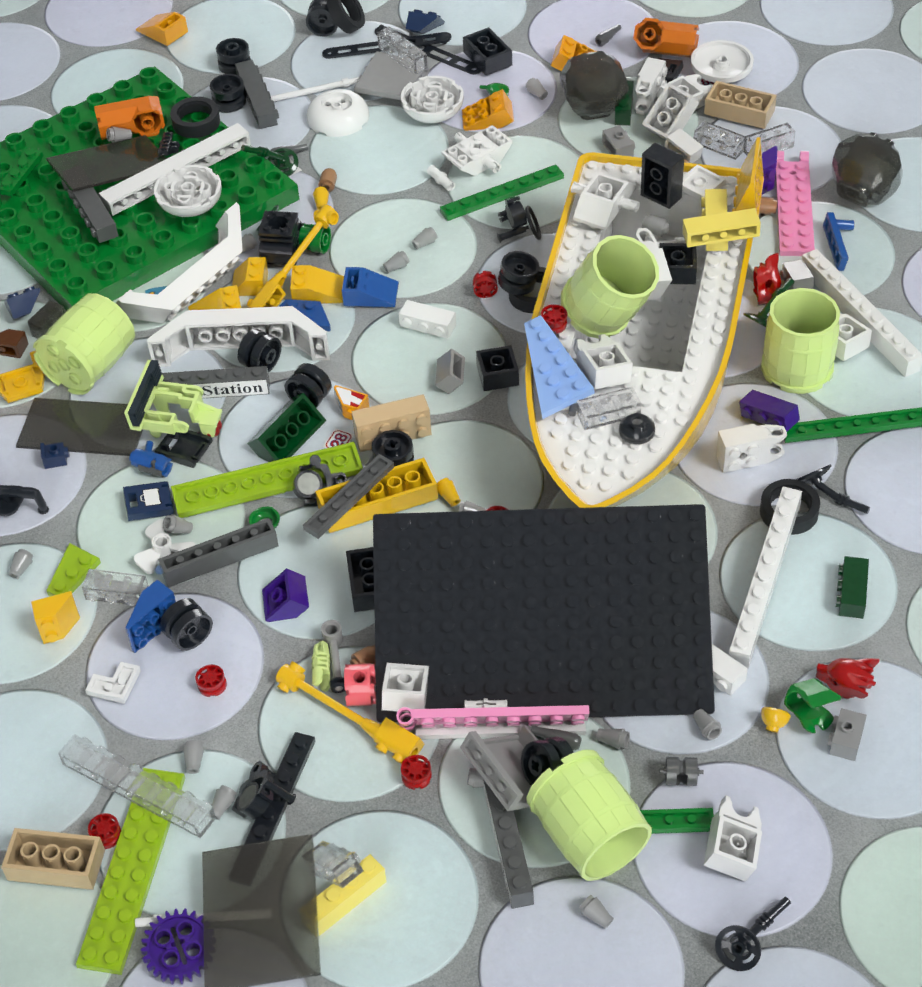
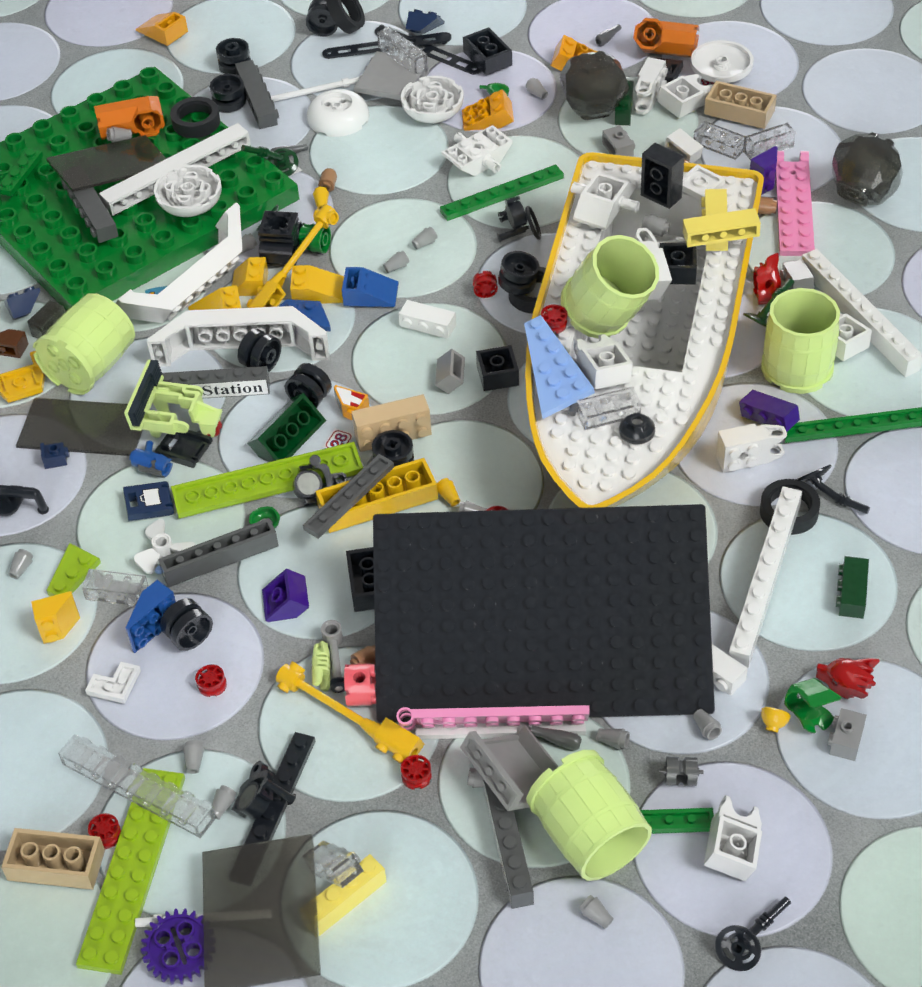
(168, 146): black piece -> none
(175, 524): light grey cone -> none
(404, 686): white slope -> none
(441, 178): white pin -> none
(485, 703): white pin -> none
(541, 755): black wheel -> none
(670, 111): white brick -> none
(750, 180): yellow slope -> none
(832, 230): blue piece -> none

